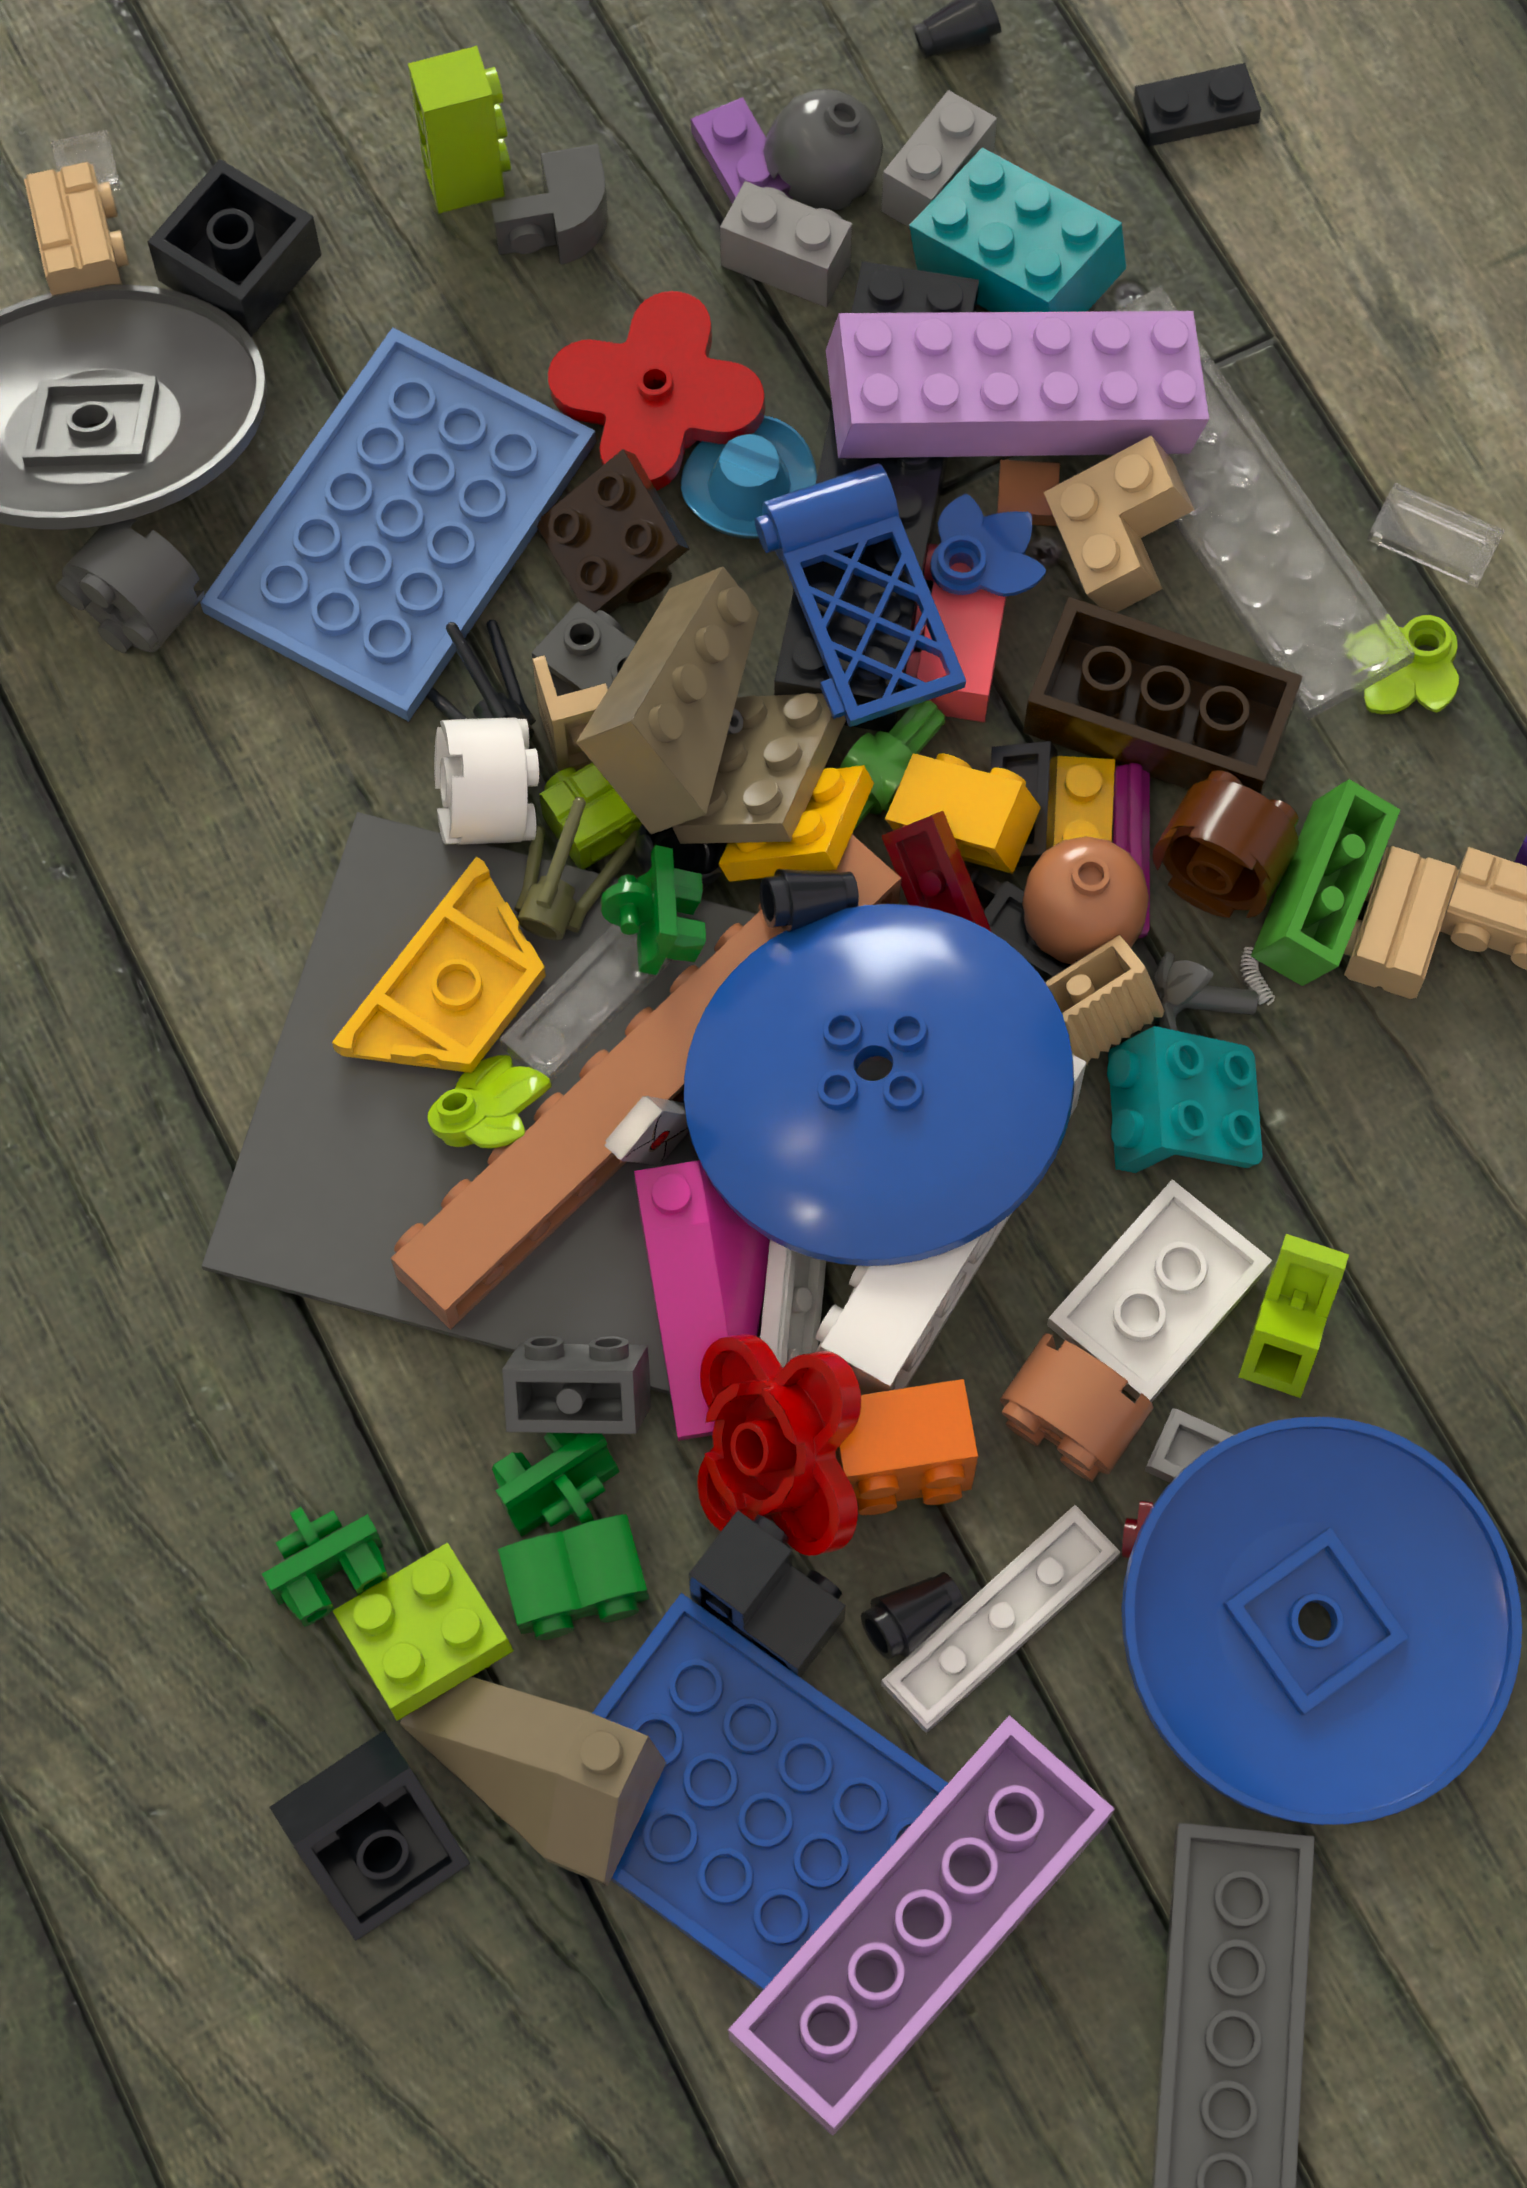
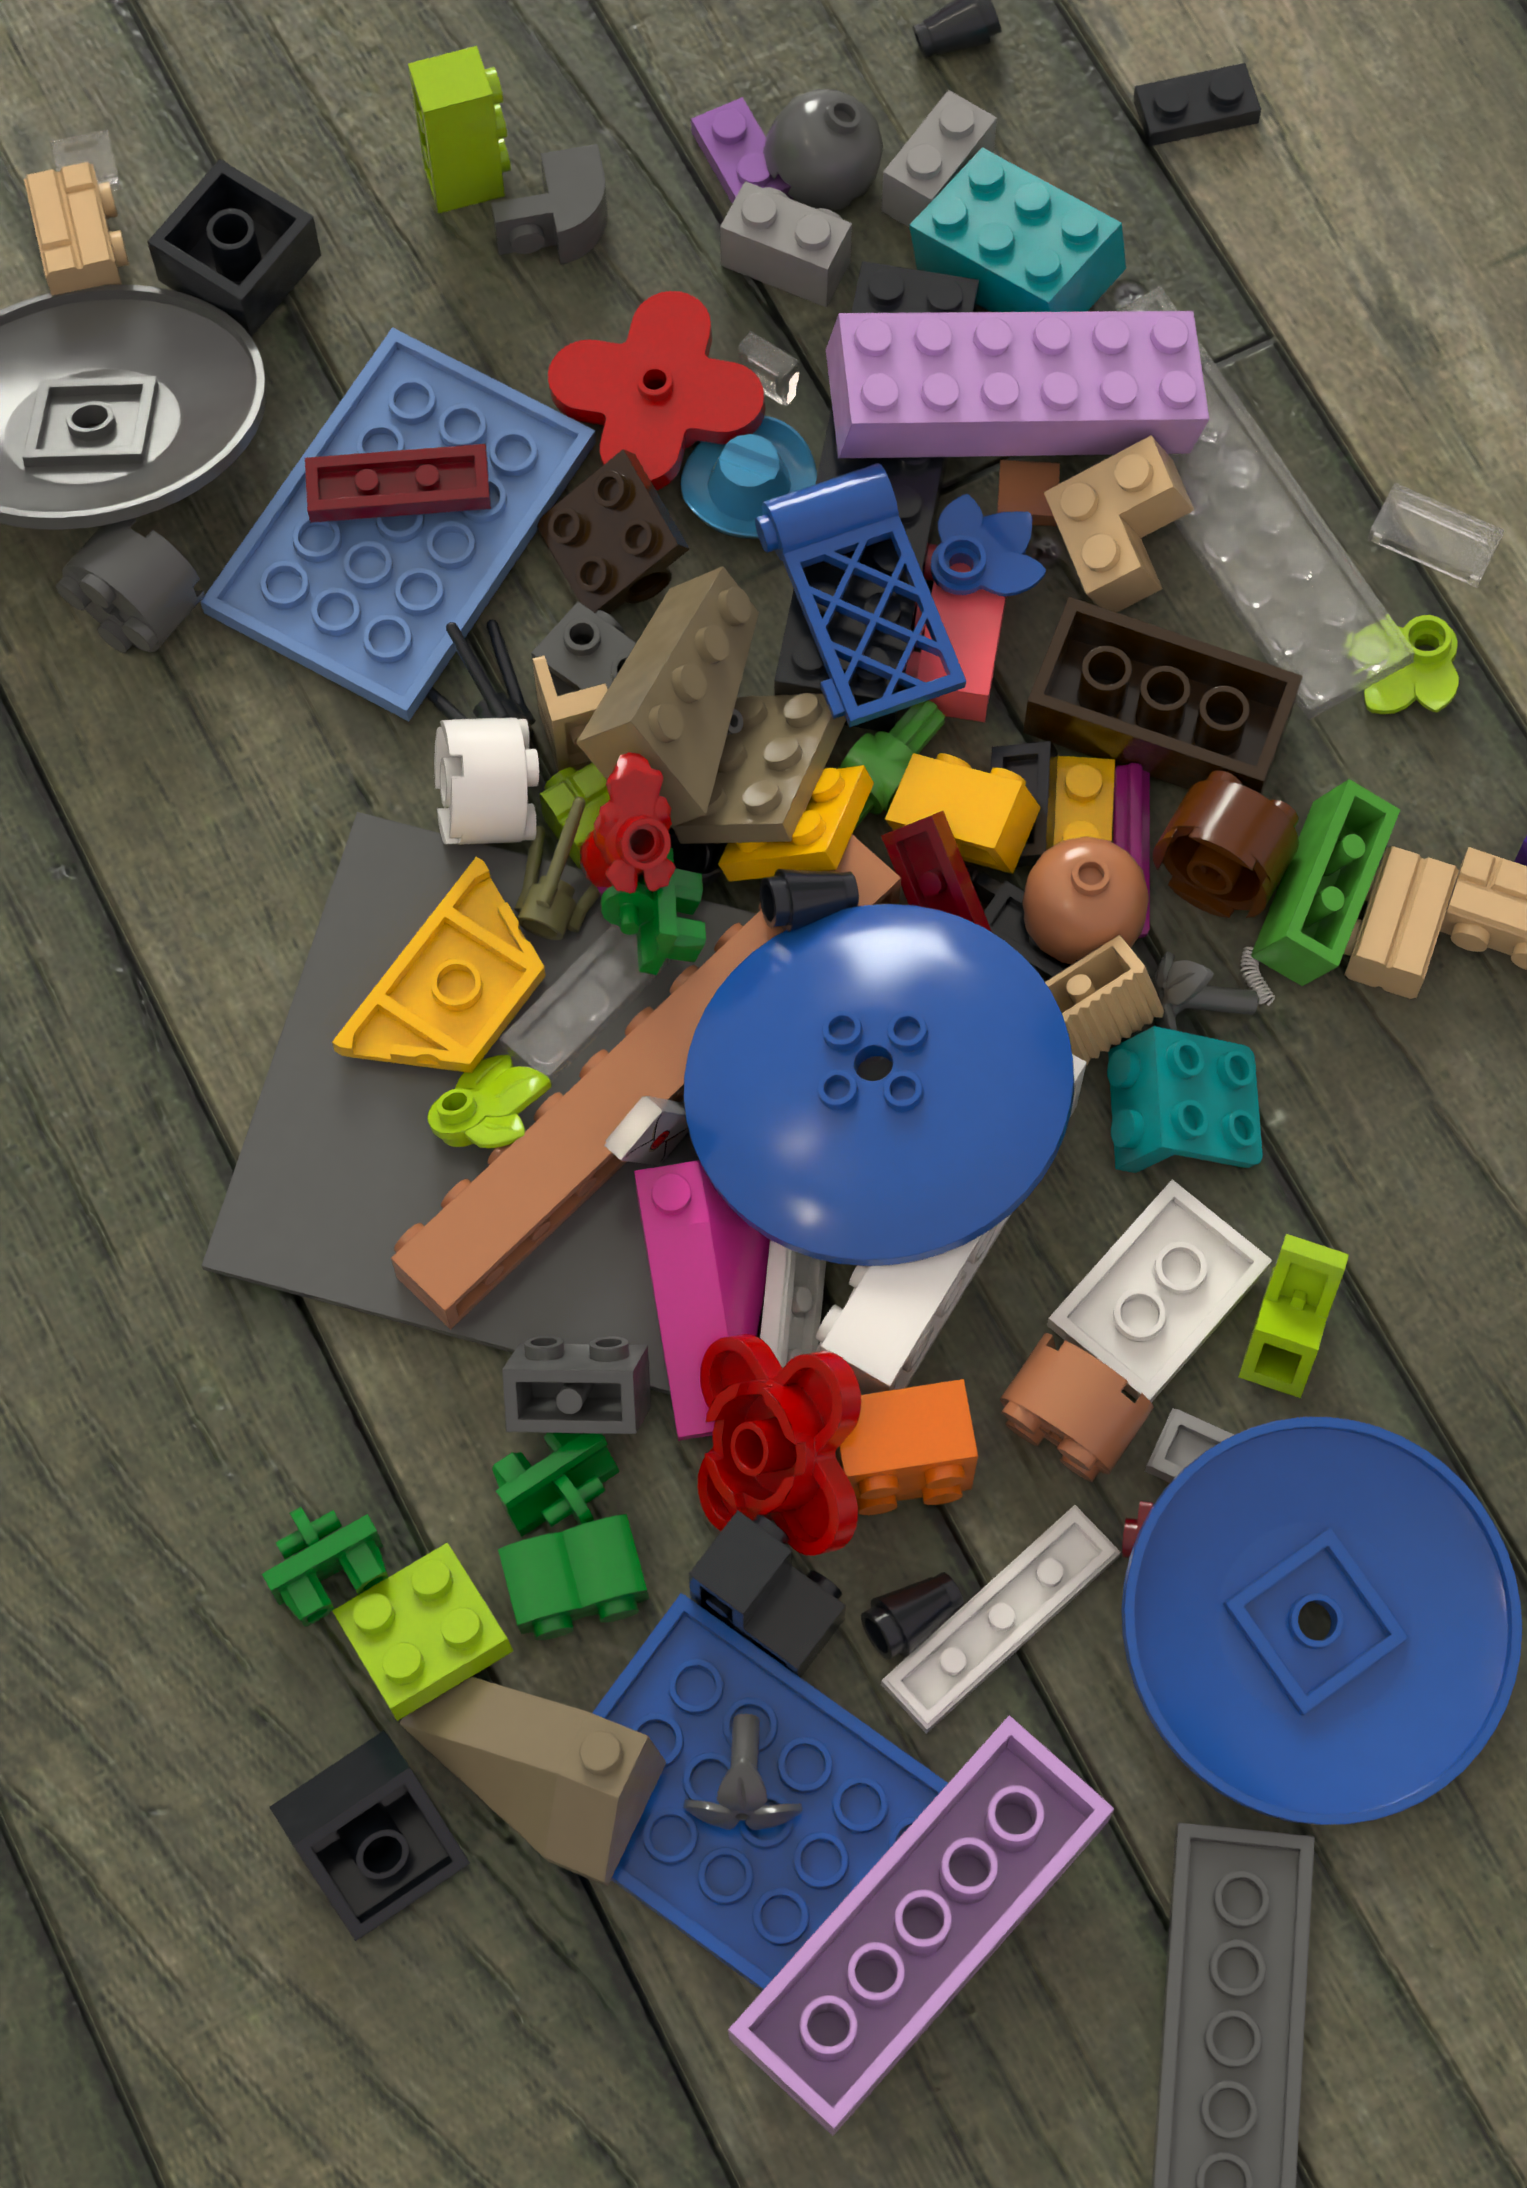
(397, 483): none -> dark red plate
(630, 831): none -> red animal
(742, 1789): none -> dark grey plant
(773, 367): none -> clear tile

